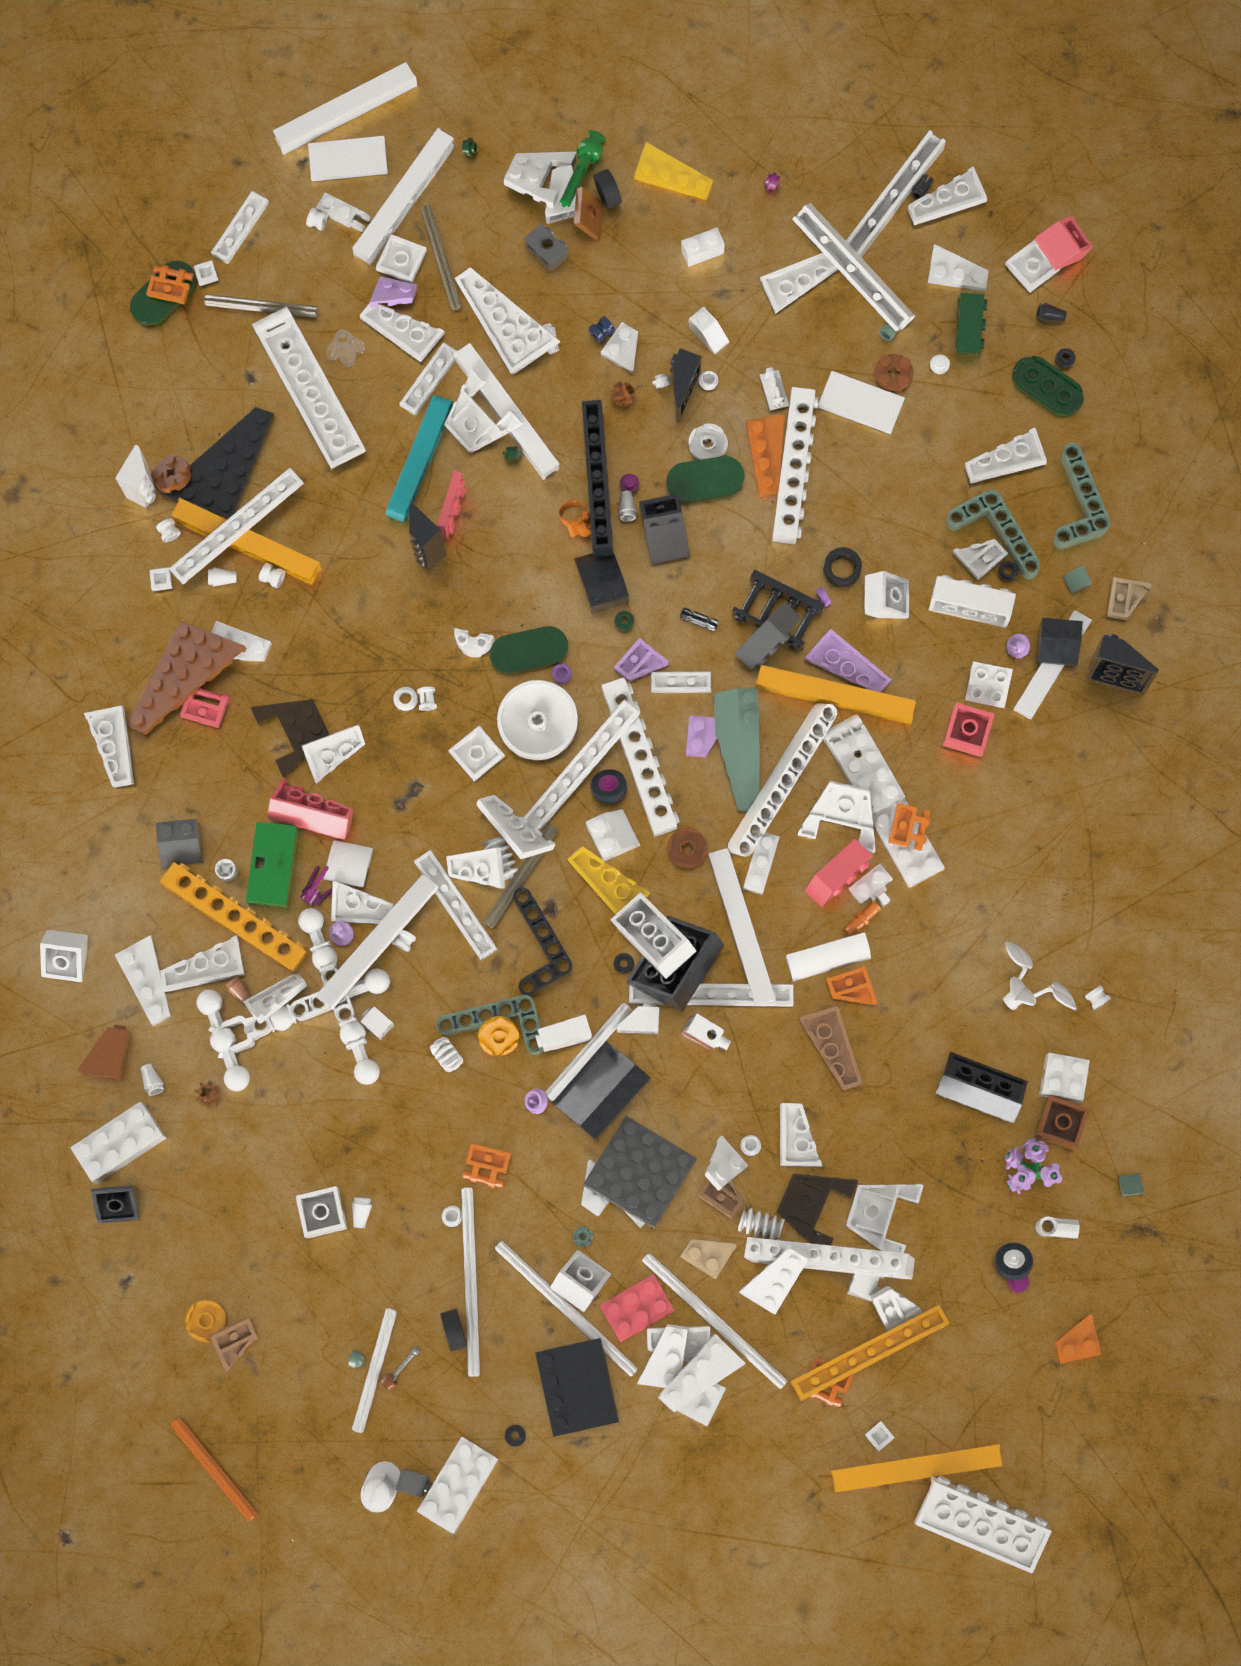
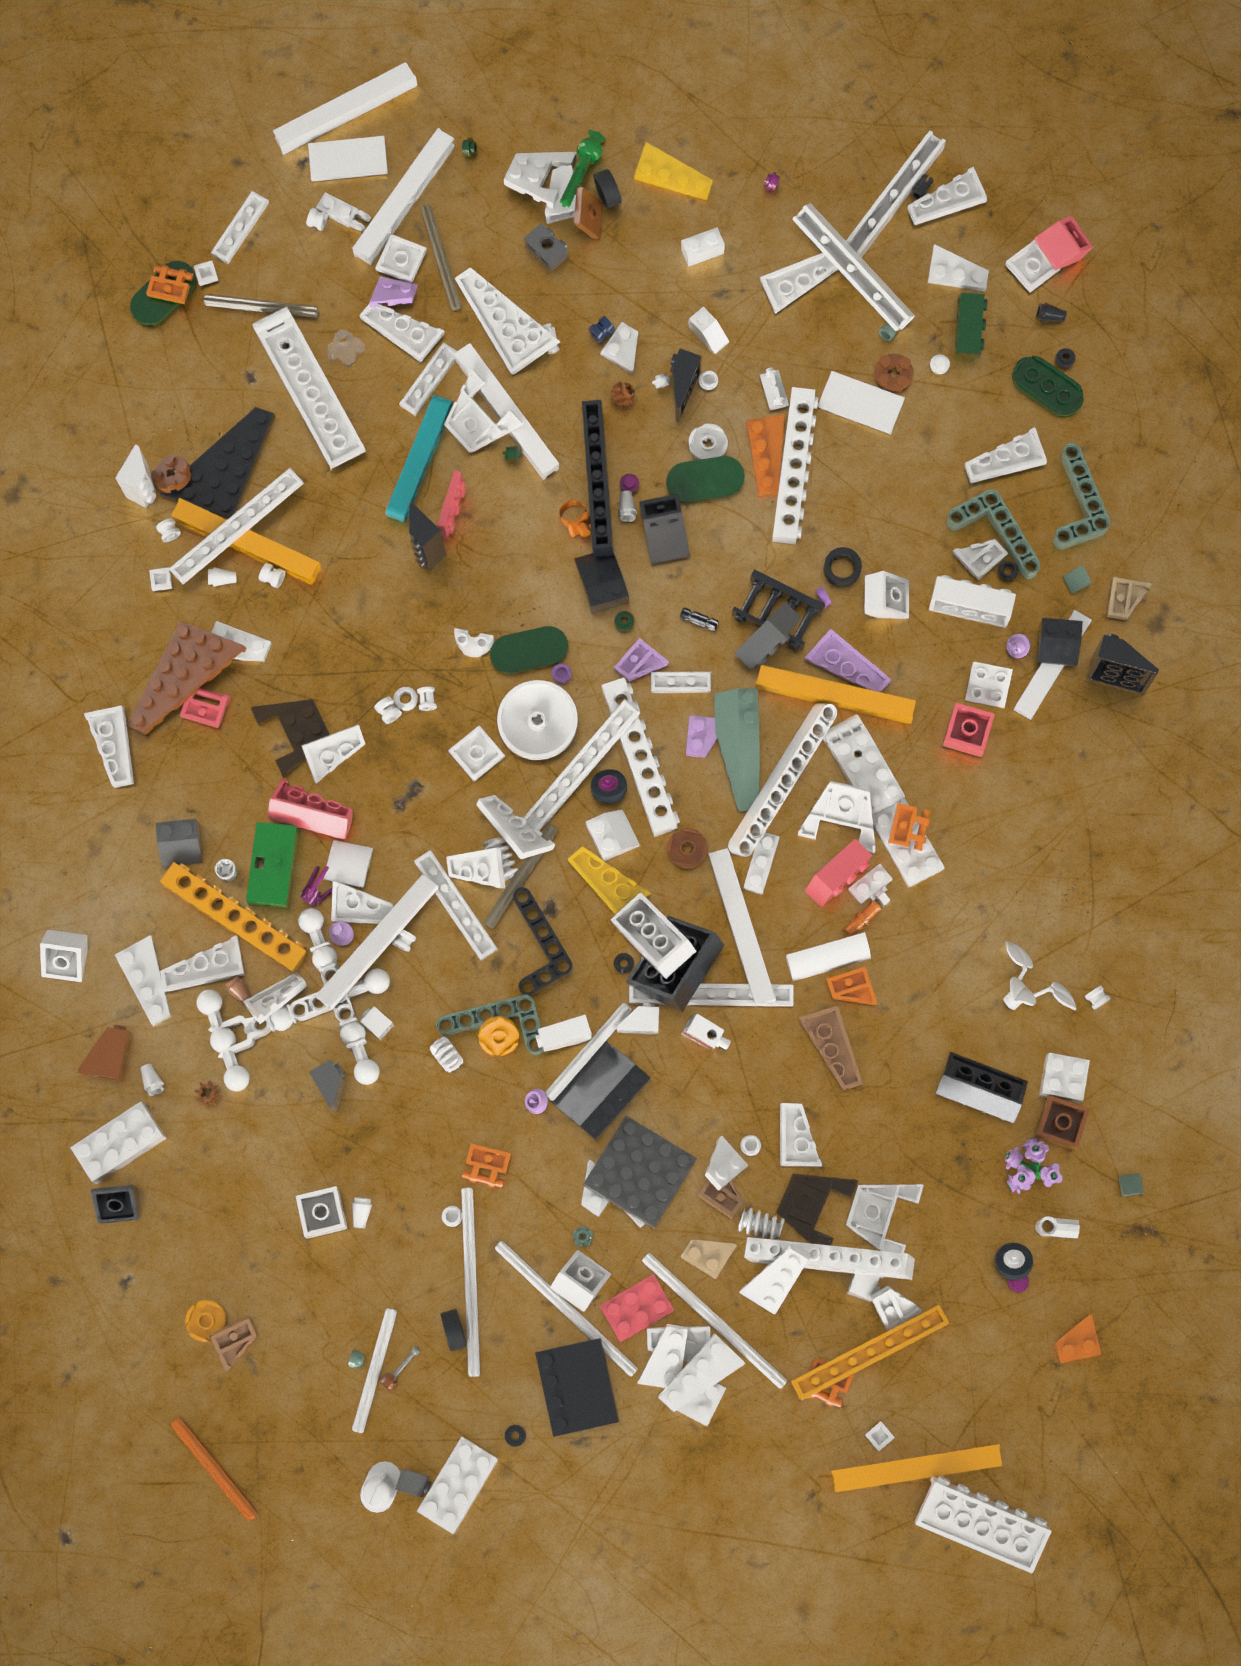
(330, 1082): none -> dark grey slope
(387, 710): none -> white wheel

